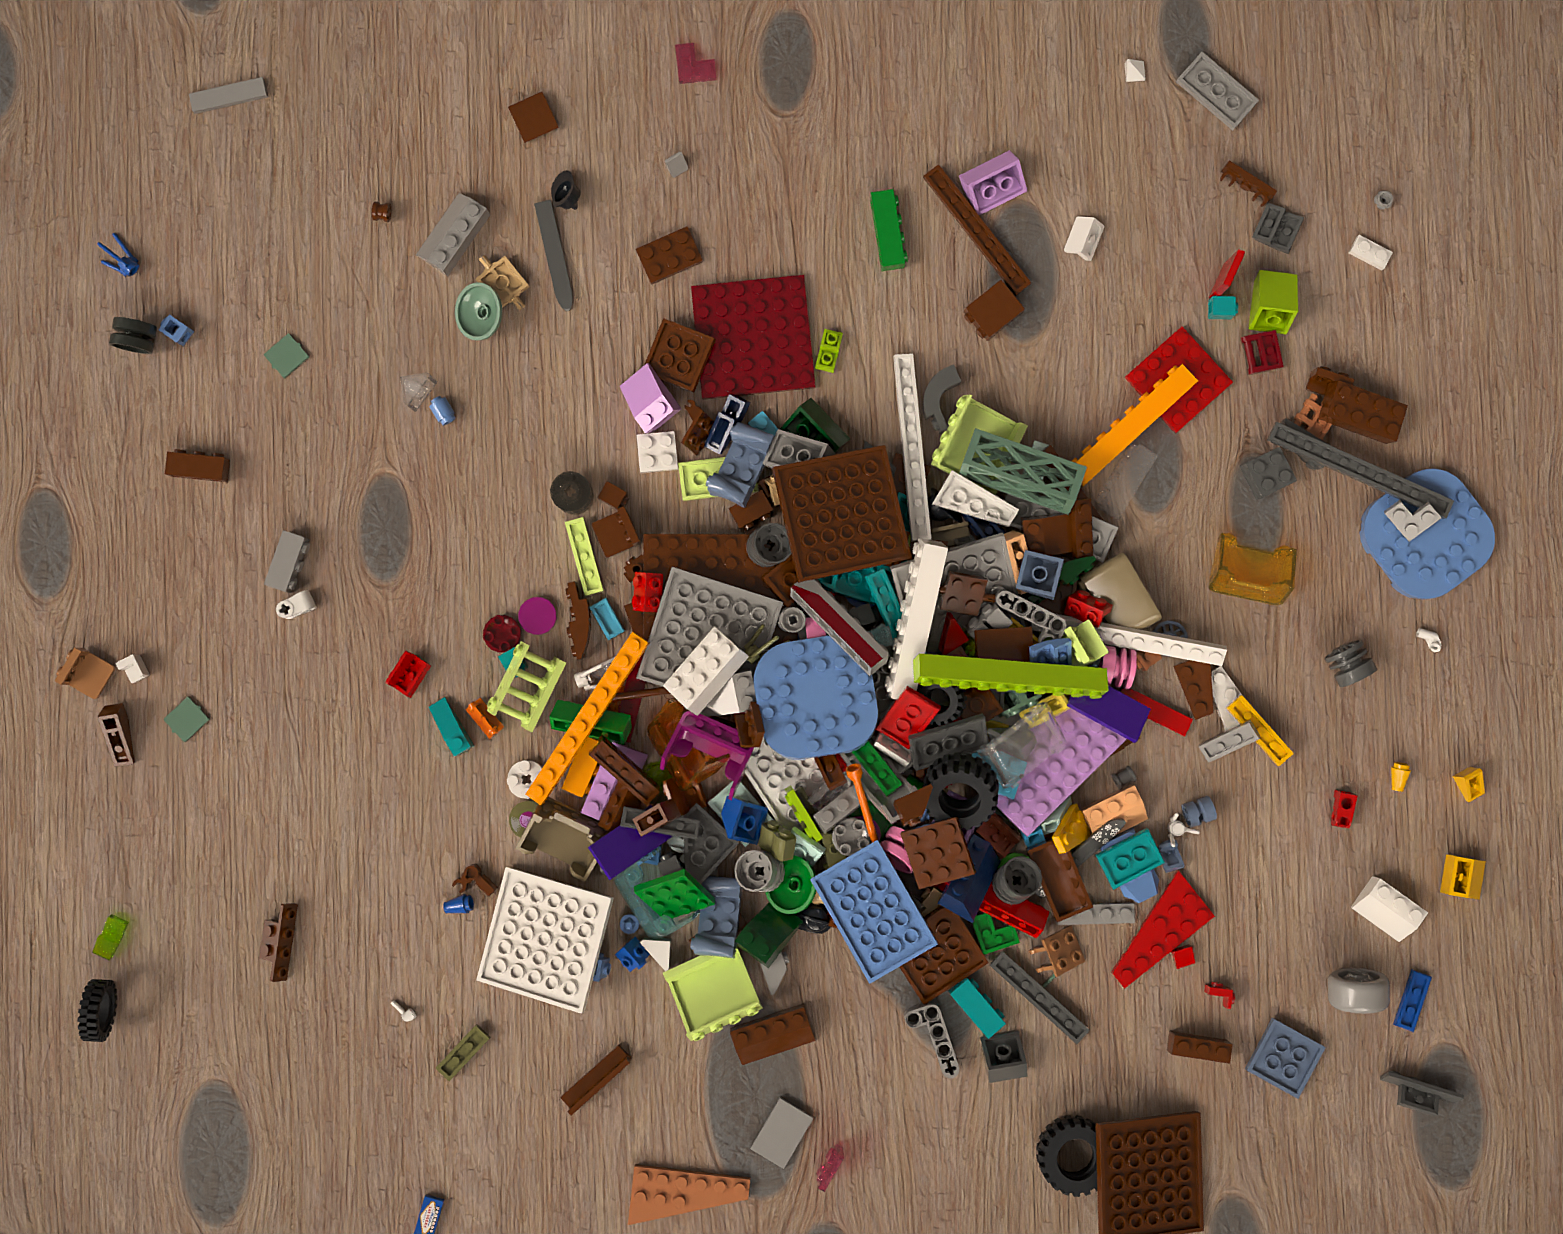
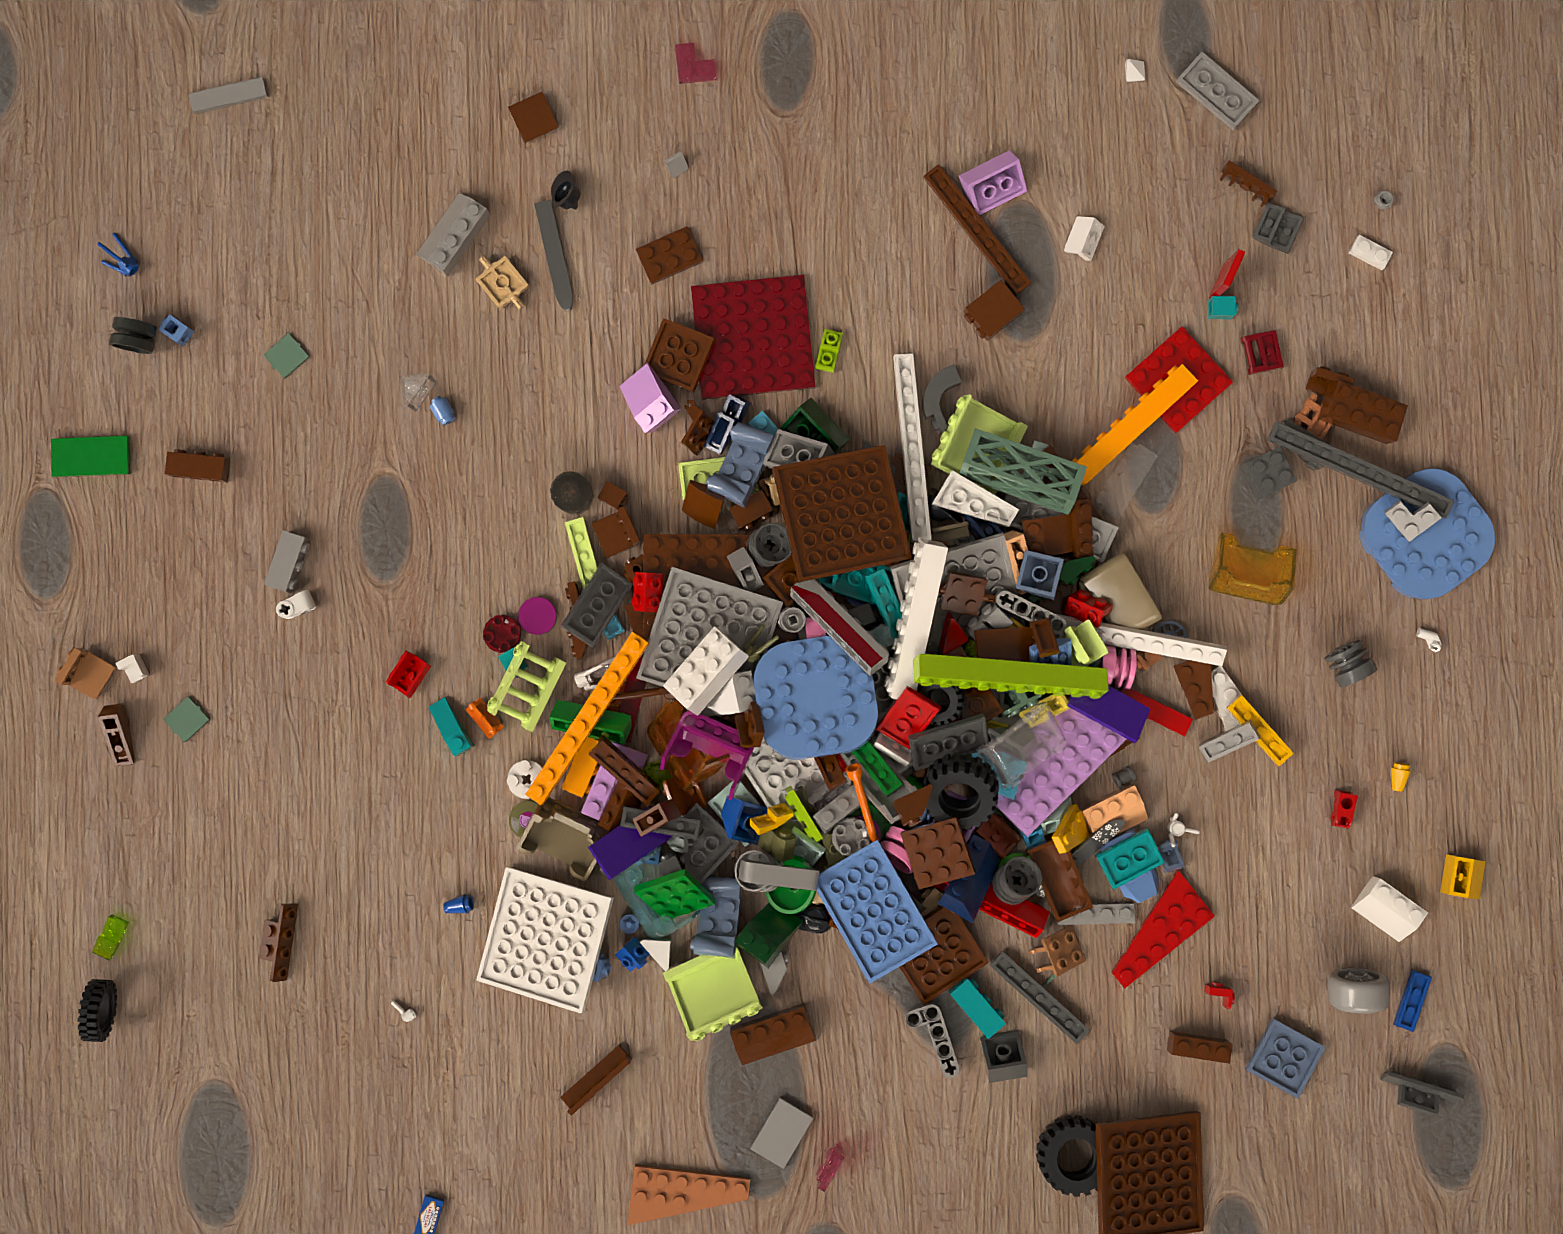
(90, 456): none -> green tile
(381, 211): reddish brown wheel -> none
(463, 1052): olive plate -> none
(472, 308): sand green dish -> none
(473, 873): reddish brown bar -> none
(596, 605): none -> dark grey tile
(657, 452): white plate -> none
(702, 504): none -> reddish brown slope
(745, 570): none -> light grey slope
(774, 818): none -> yellow slope
(778, 875): none -> light grey beam
(887, 230): green brick -> none
(991, 938): green plate -> none
(1044, 637): none -> reddish brown tile
(1183, 956): red slope -> none
(1200, 811): sand blue wheel -> none
(1273, 301): lime slope -> none
(1470, 783): yellow slope -> none

